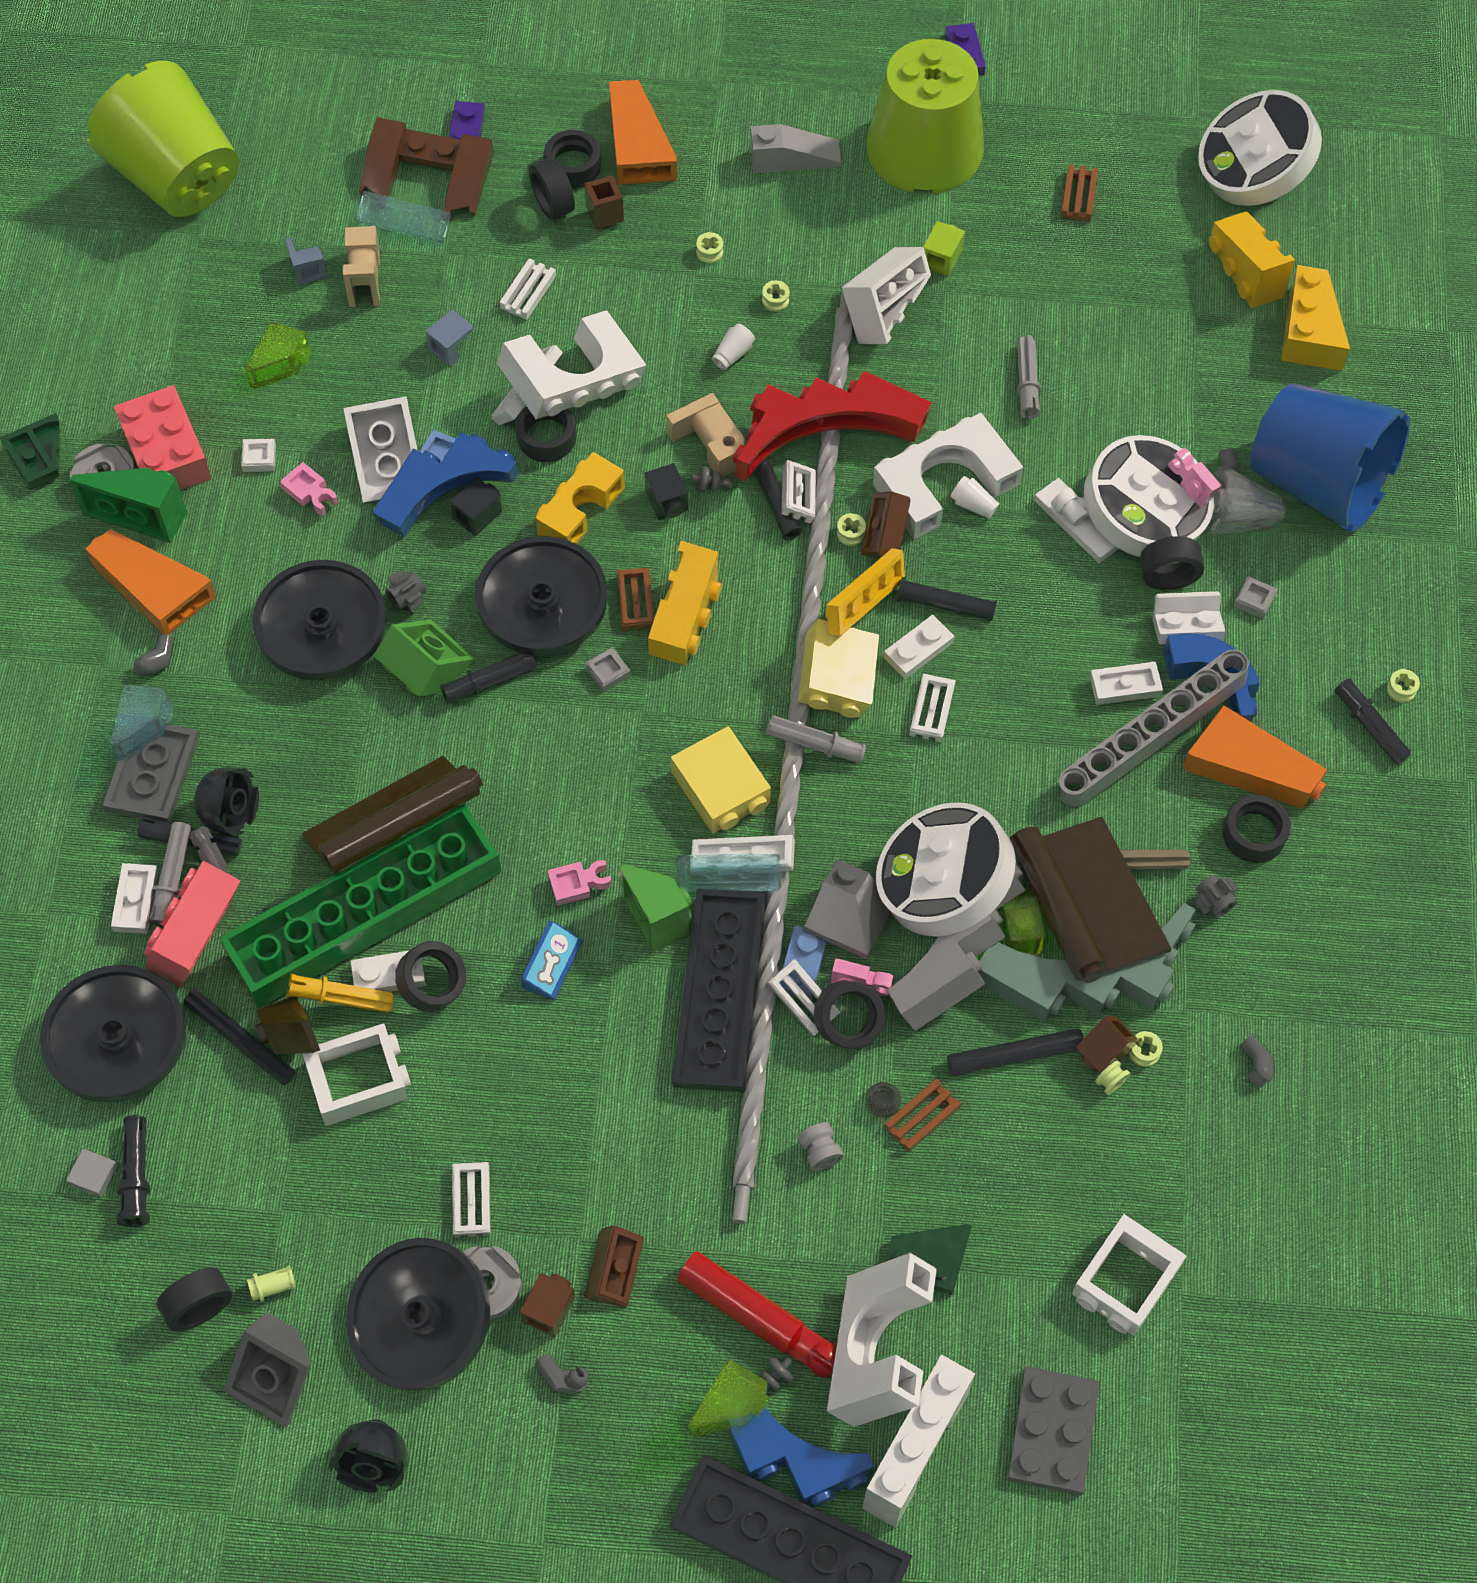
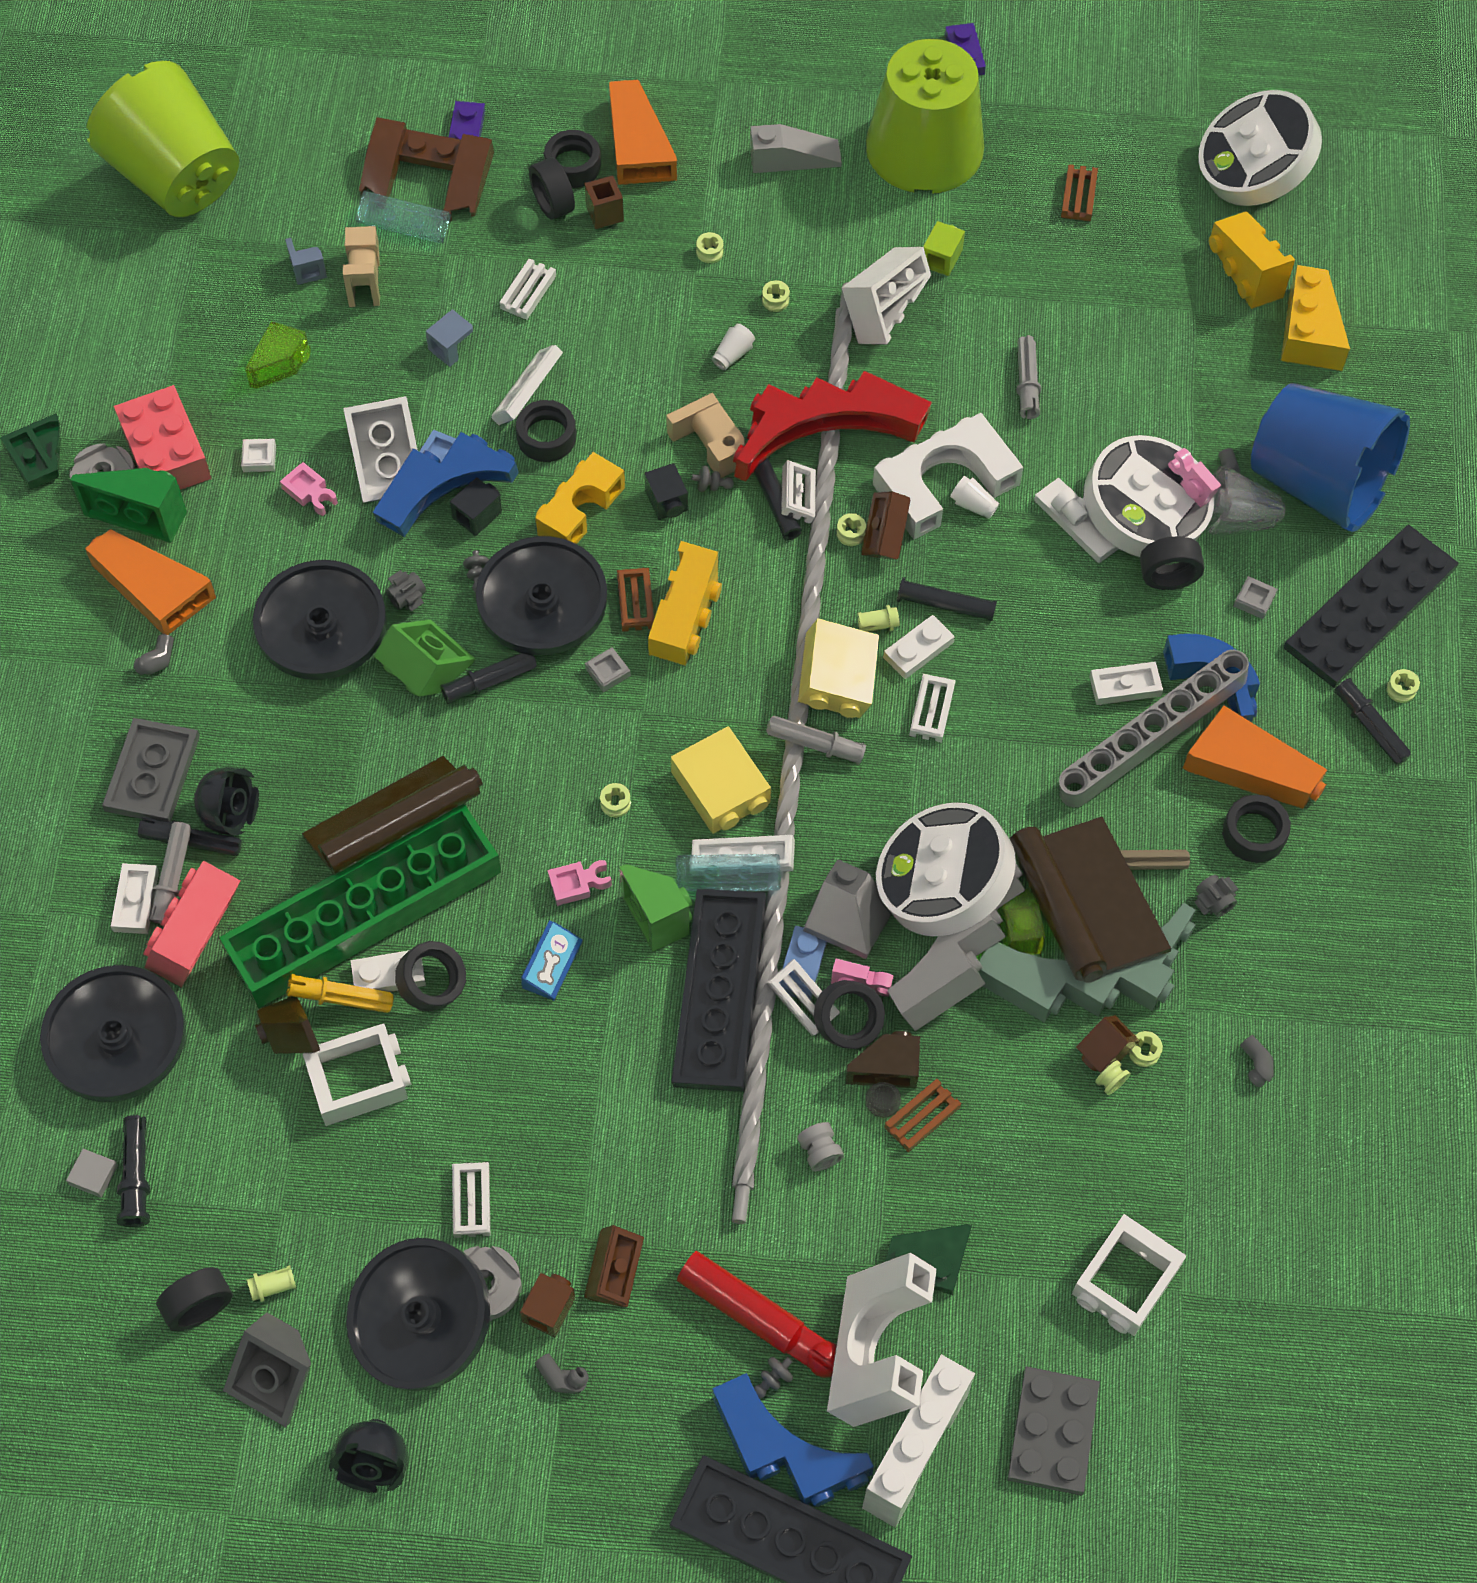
(140, 719): clear light blue slope -> none
(208, 851): dark grey axle -> none
(239, 1037): black axle -> none
(475, 565): none -> dark grey hair
(550, 390): white arch -> none
(624, 802): none -> yellowish green bush
(730, 1401): clear neon green slope -> none
(865, 592): yellow plate -> none
(879, 619): none -> yellowish green pin
(889, 1060): none -> dark brown slope
(1014, 1051): black axle -> none
(1188, 615): white bracket -> none
(1370, 606): none -> black plate

